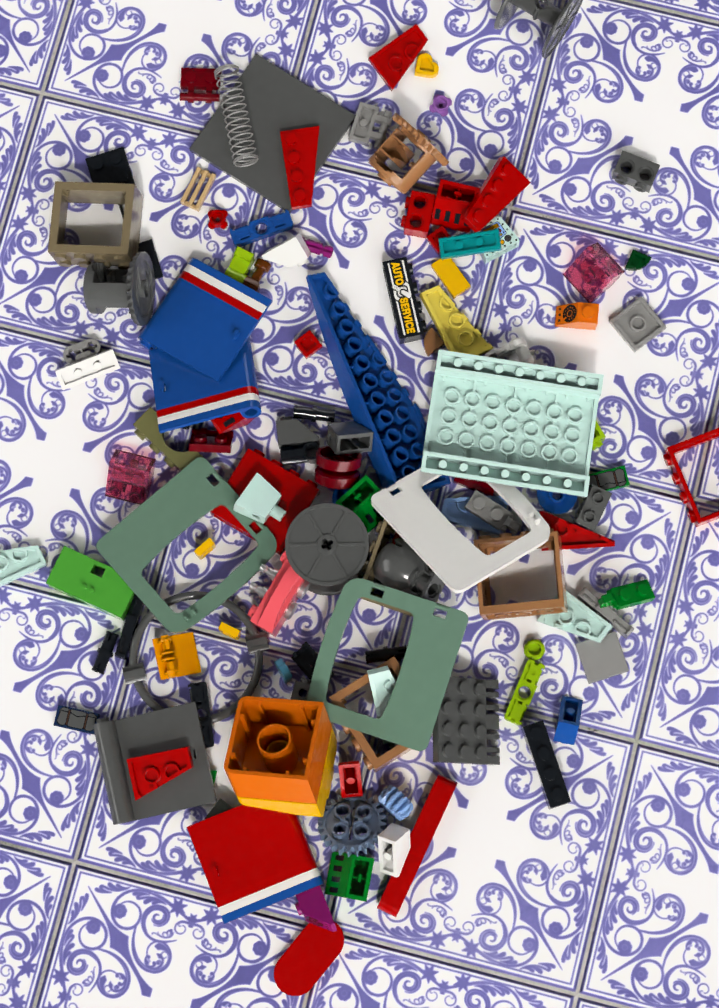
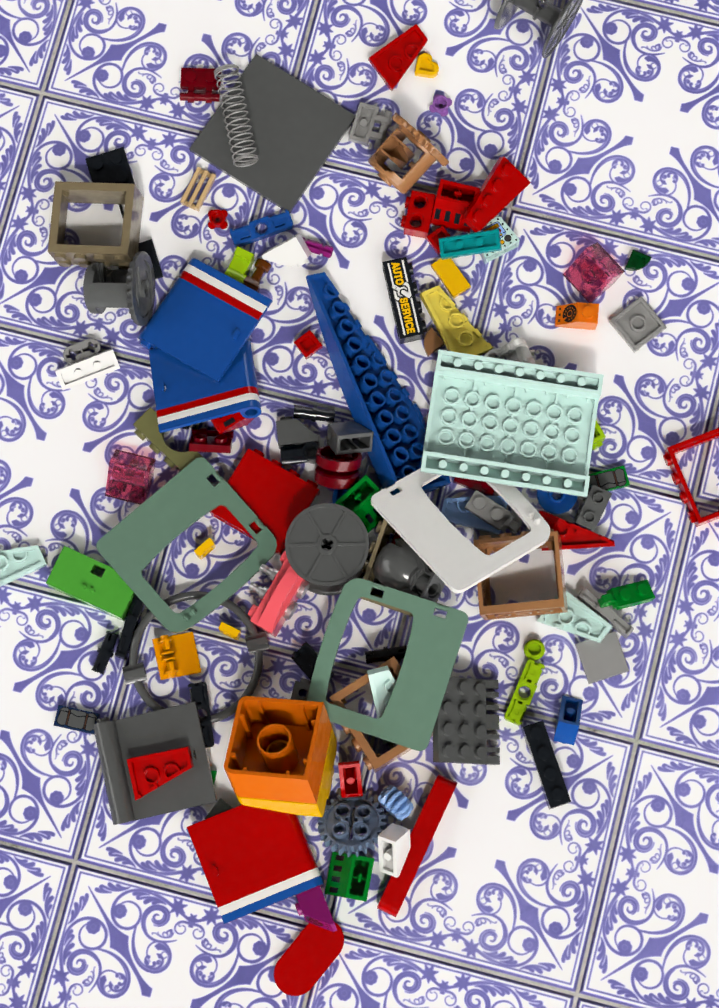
(260, 501): light aqua torso -> none
(283, 670): medium azure tile -> none
(300, 157): red wing -> none
(637, 167): dark grey brick -> none

